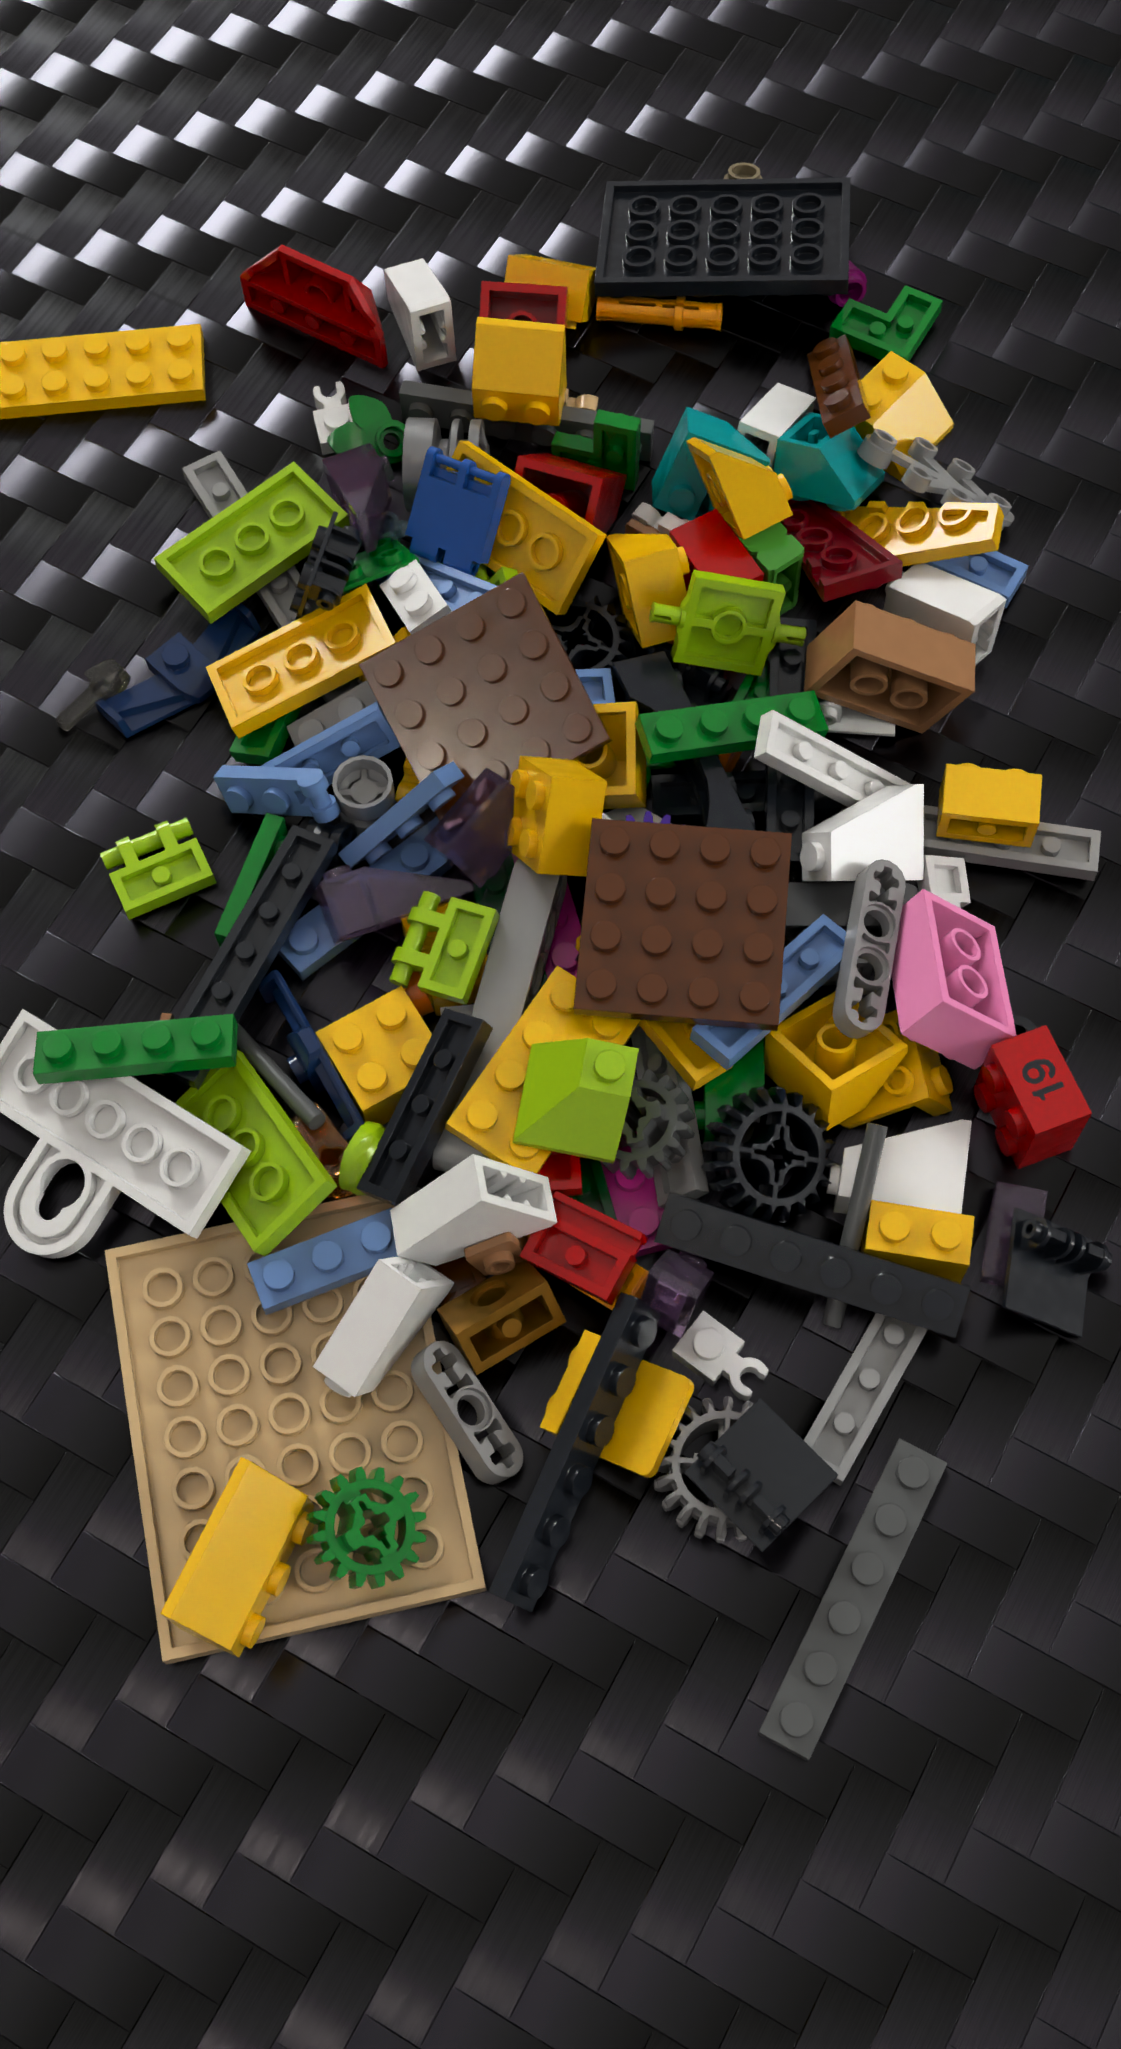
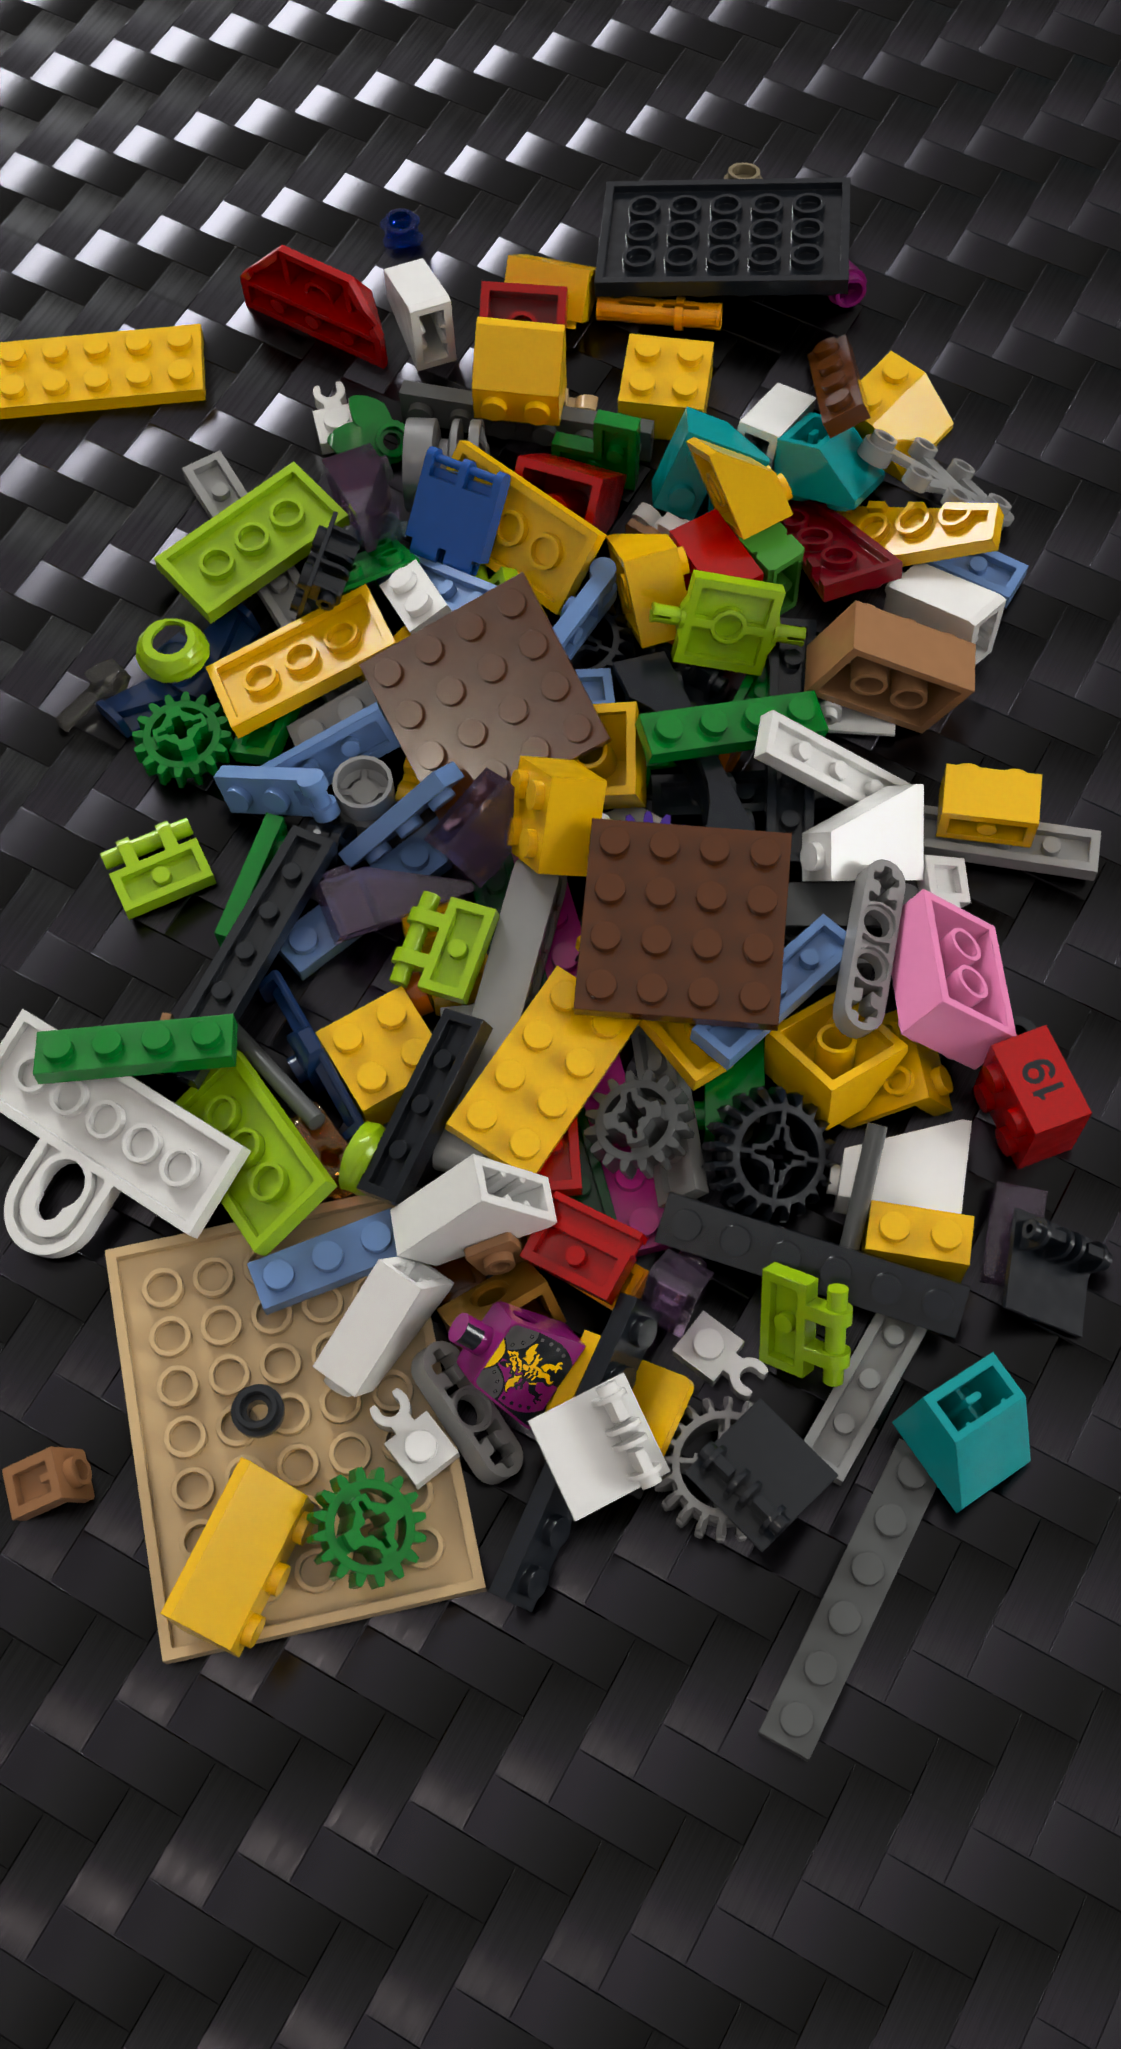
(47, 1481): none -> medium nougat bracket
(175, 666): none -> lime piece
(183, 739): none -> green gear
(253, 1396): none -> black plate
(401, 229): none -> clear blue plate
(418, 1444): none -> white plate
(515, 1357): none -> torso
(576, 1097): lime slope -> none
(586, 610): none -> medium blue plate
(599, 1446): none -> white hinge
(664, 378): none -> yellow brick
(789, 1324): none -> lime plate
(896, 331): green plate -> none
(969, 1431): none -> teal slope

